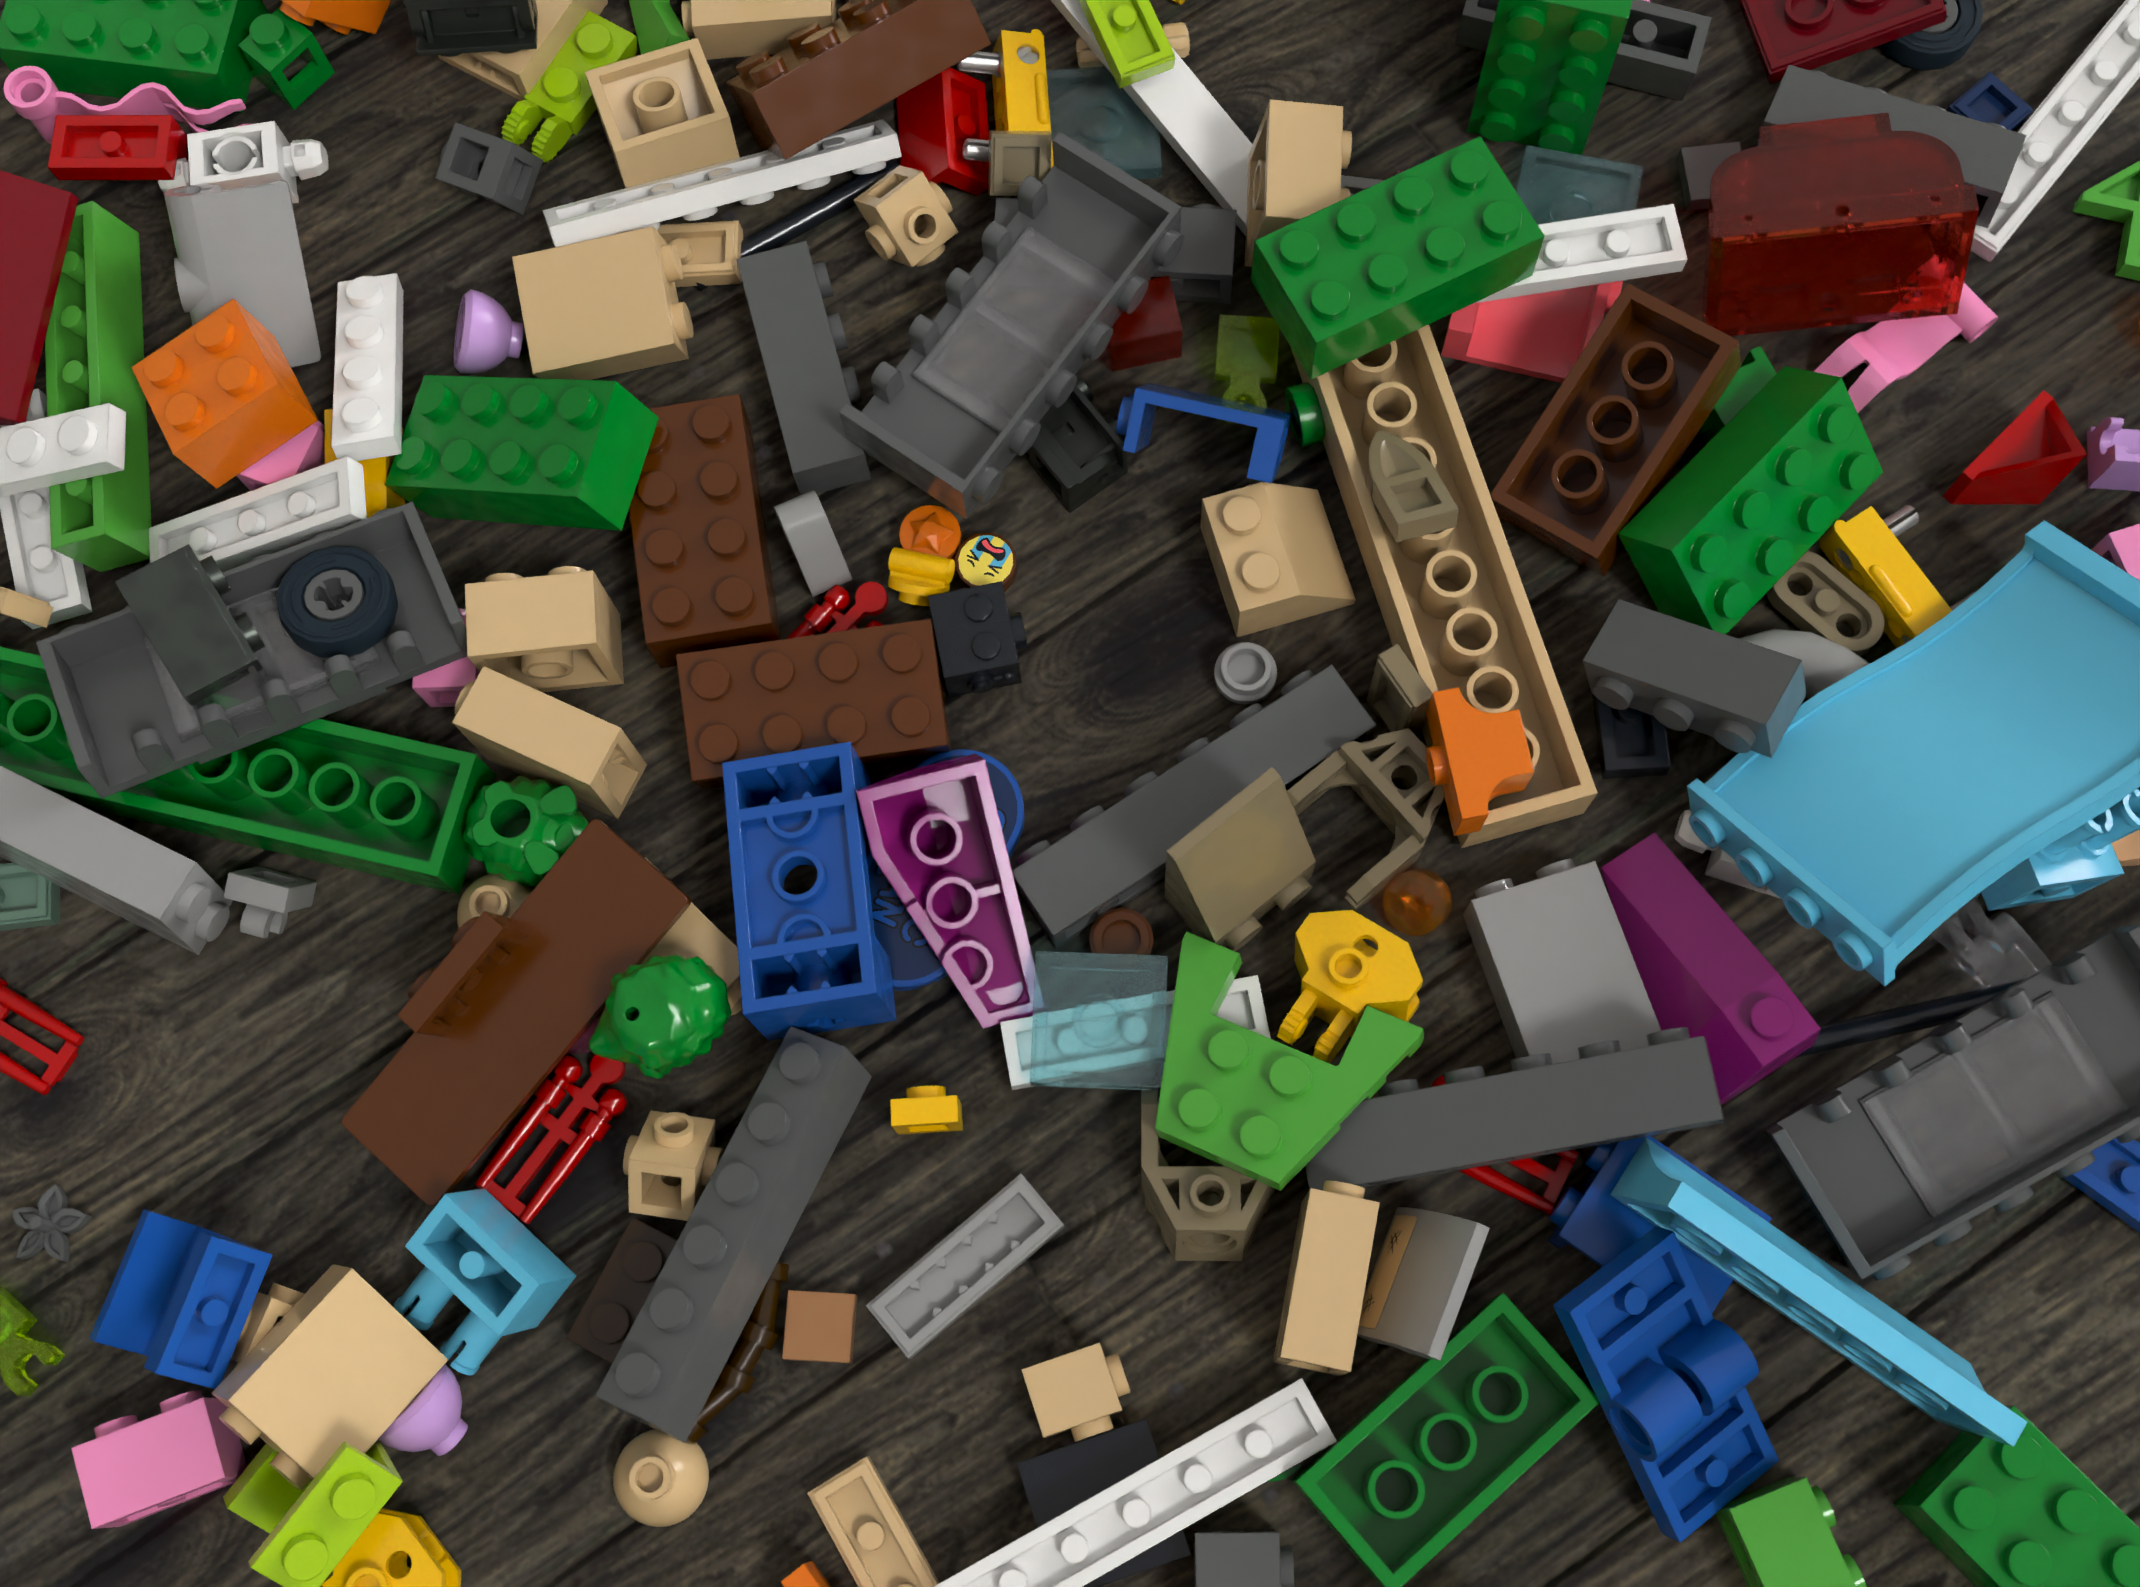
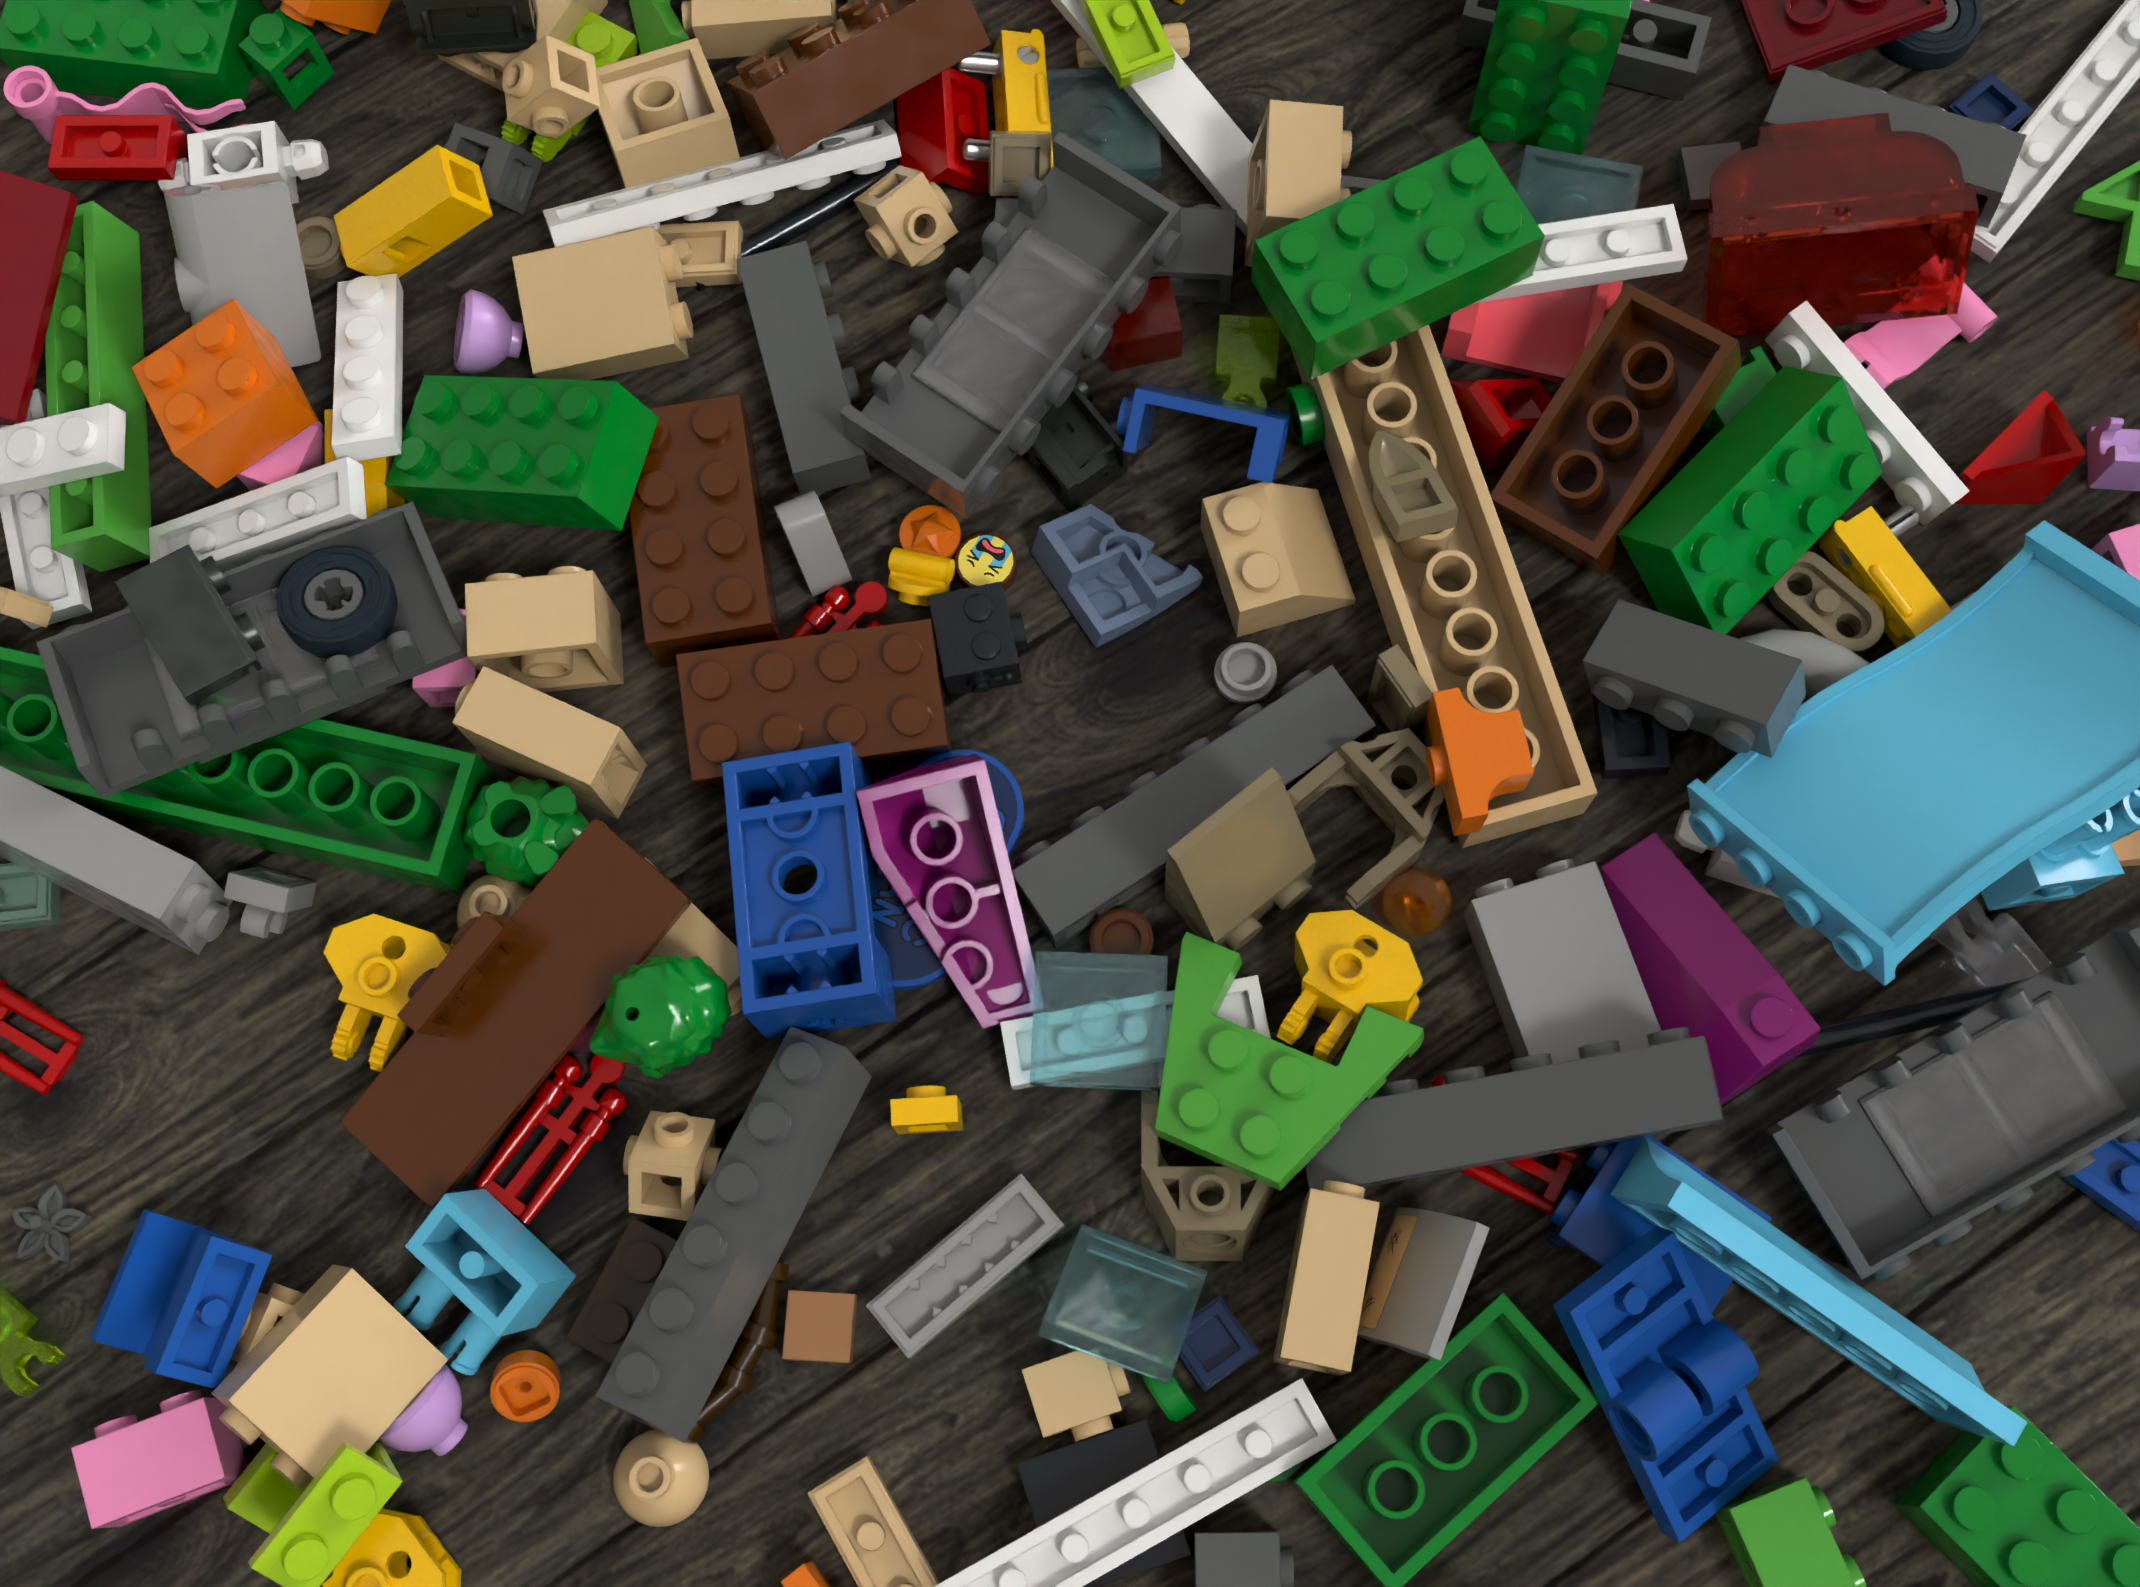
(320, 247): none -> dark tan tile
(377, 967): none -> yellow hinge
(413, 214): none -> yellow brick
(525, 1386): none -> orange tile
(550, 87): none -> tan brick
(1108, 573): none -> sand blue slope
(1123, 1304): none -> clear light blue tile
(1172, 1398): none -> green tile
(1215, 1344): none -> dark blue tile
(1499, 415): none -> red slope
(1905, 456): none -> white plate

